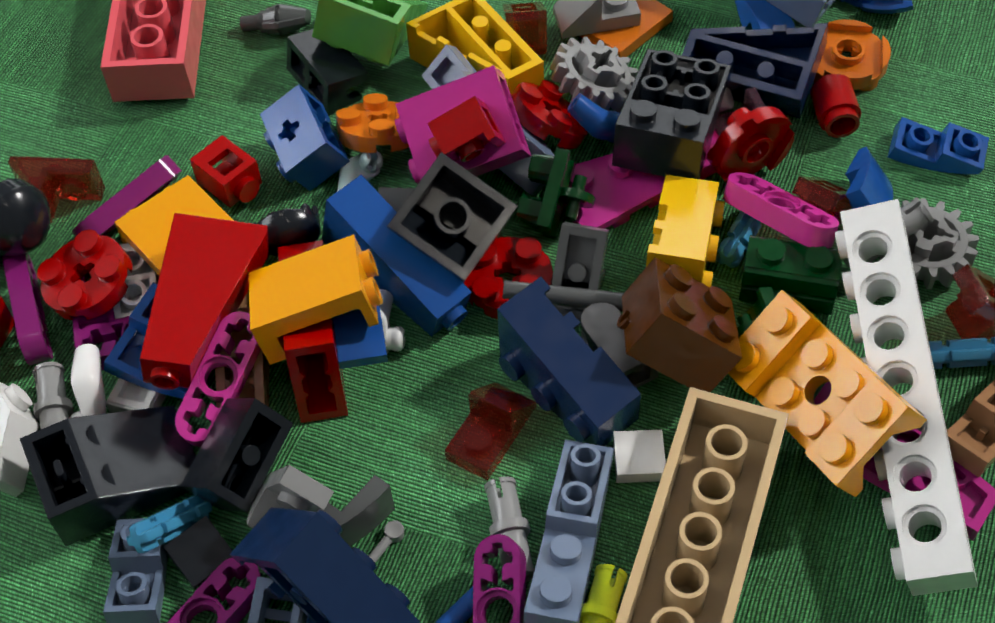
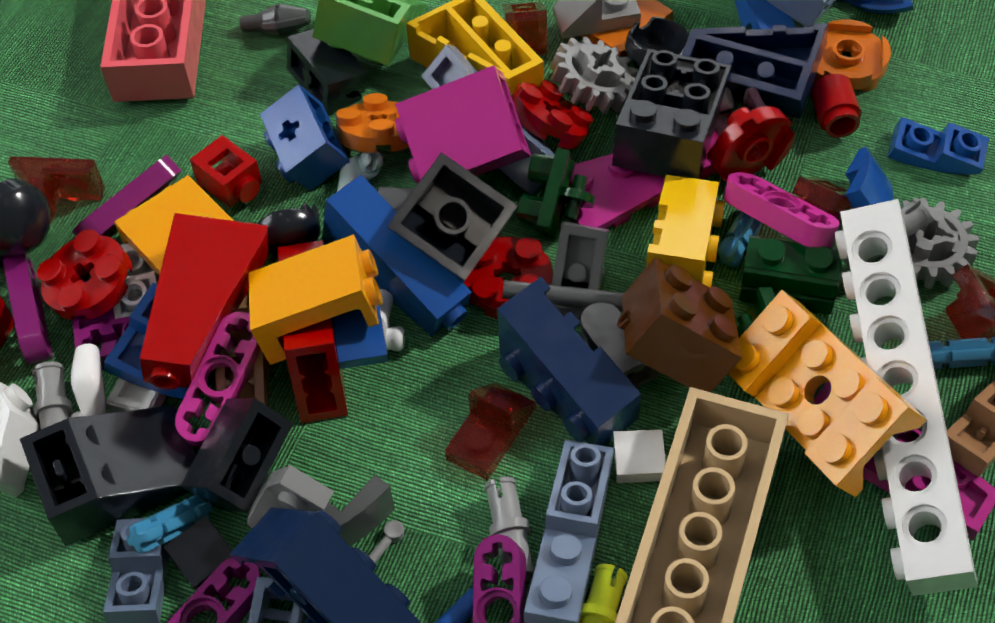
(464, 131): red brick -> none
(593, 118): blue arm -> none
(655, 35): none -> black hair

